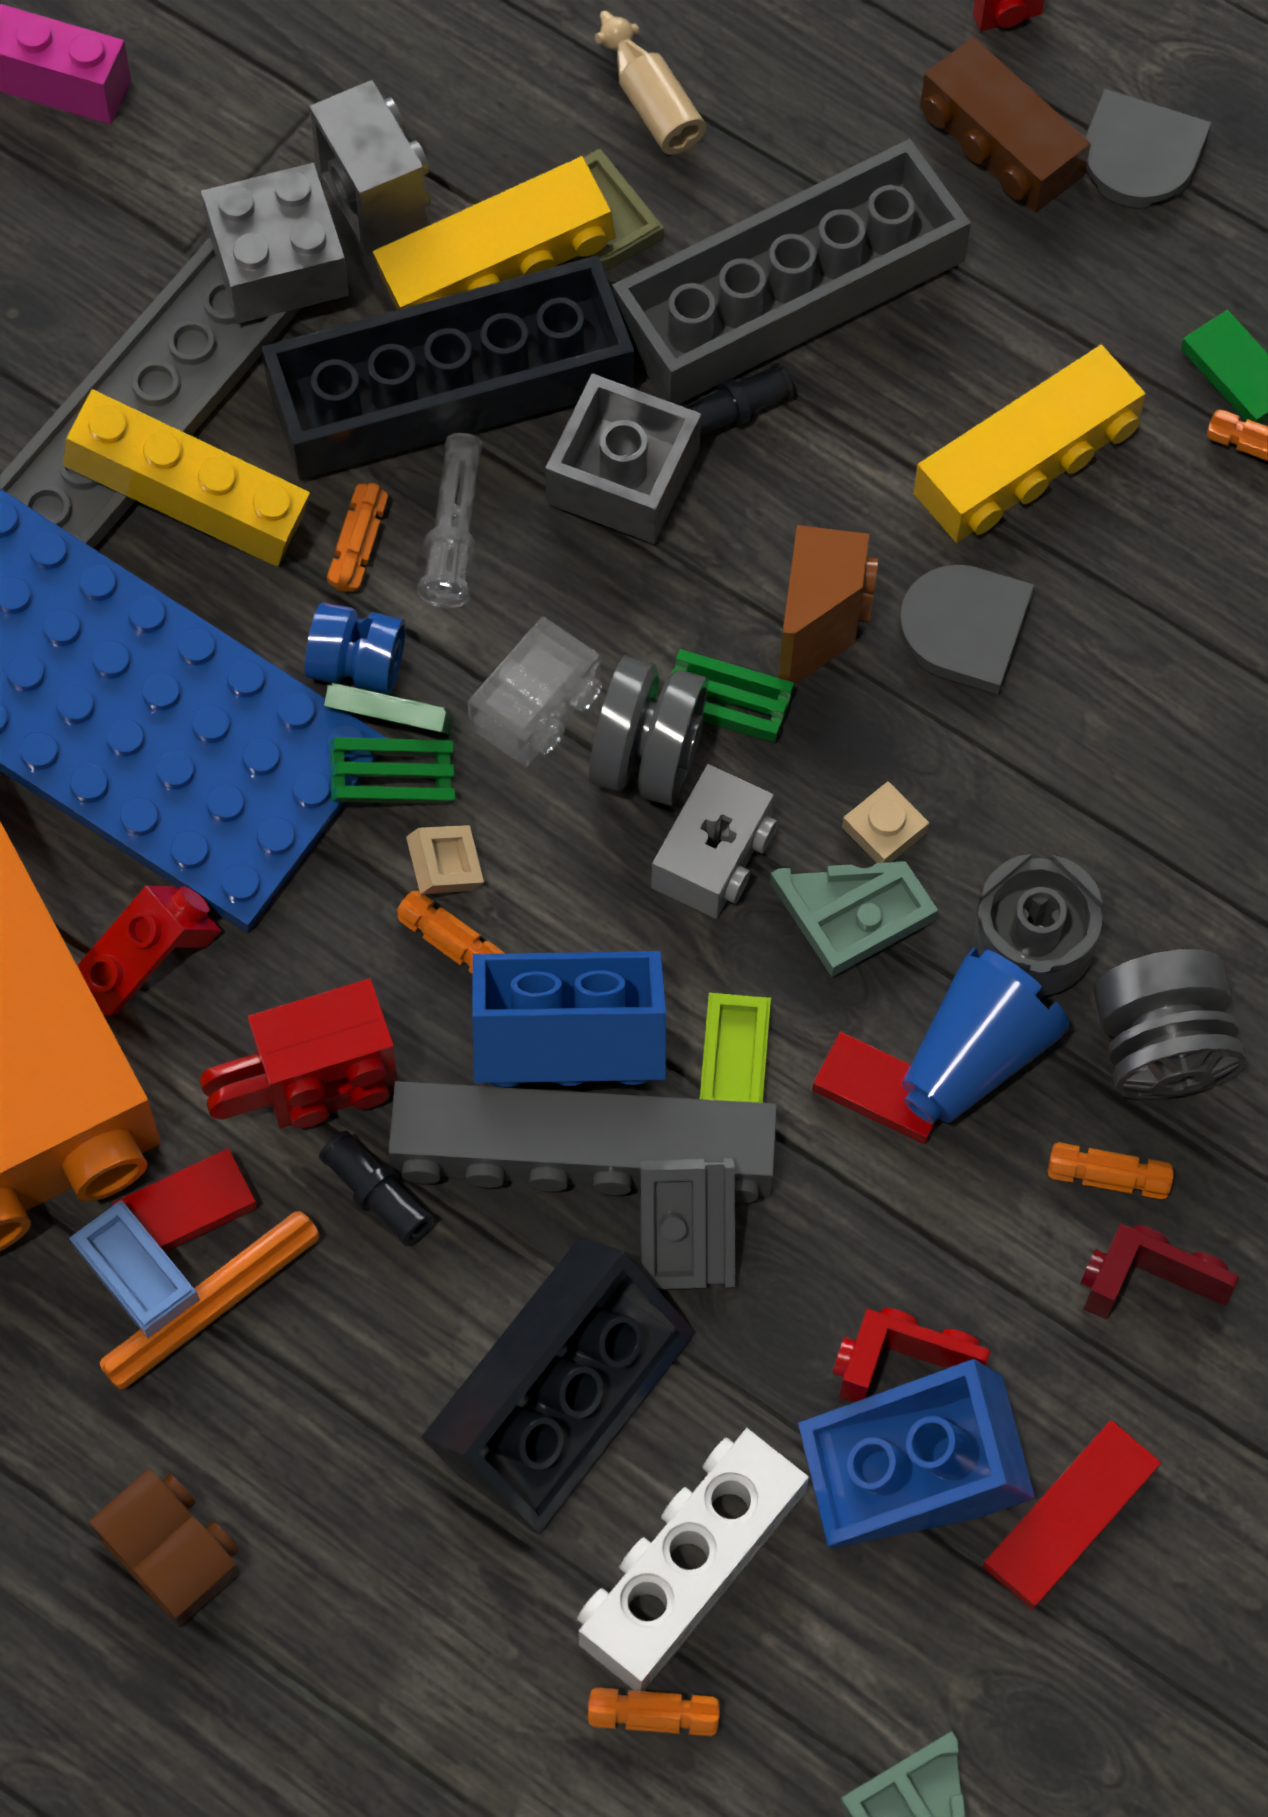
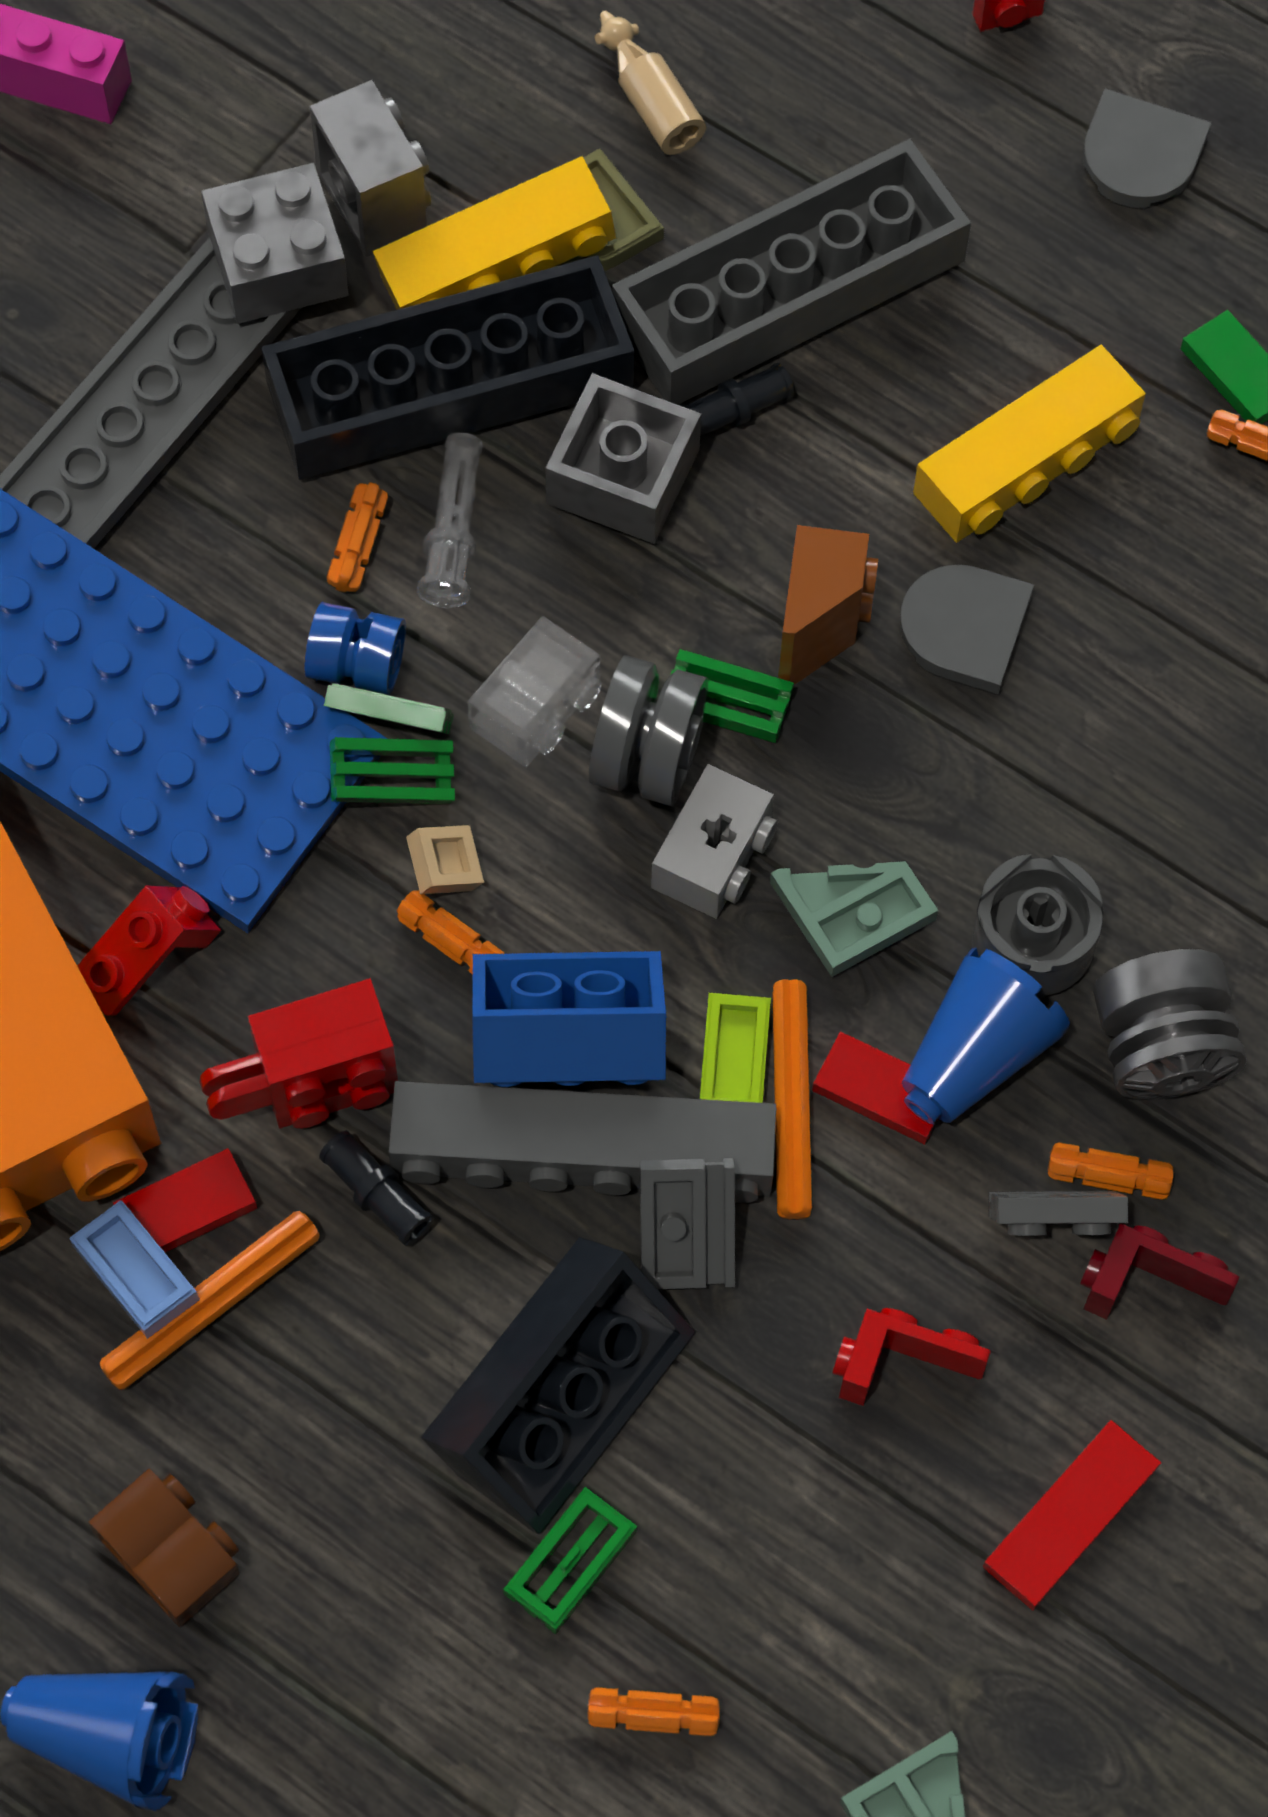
(108, 1728): none -> blue cone
(184, 478): yellow brick -> none
(536, 1604): none -> green tile
(640, 1648): white brick -> none
(792, 1100): none -> orange axle
(885, 824): tan plate -> none
(917, 1457): blue slope -> none
(1004, 125): reddish brown brick -> none
(1031, 1210): none -> dark grey plate

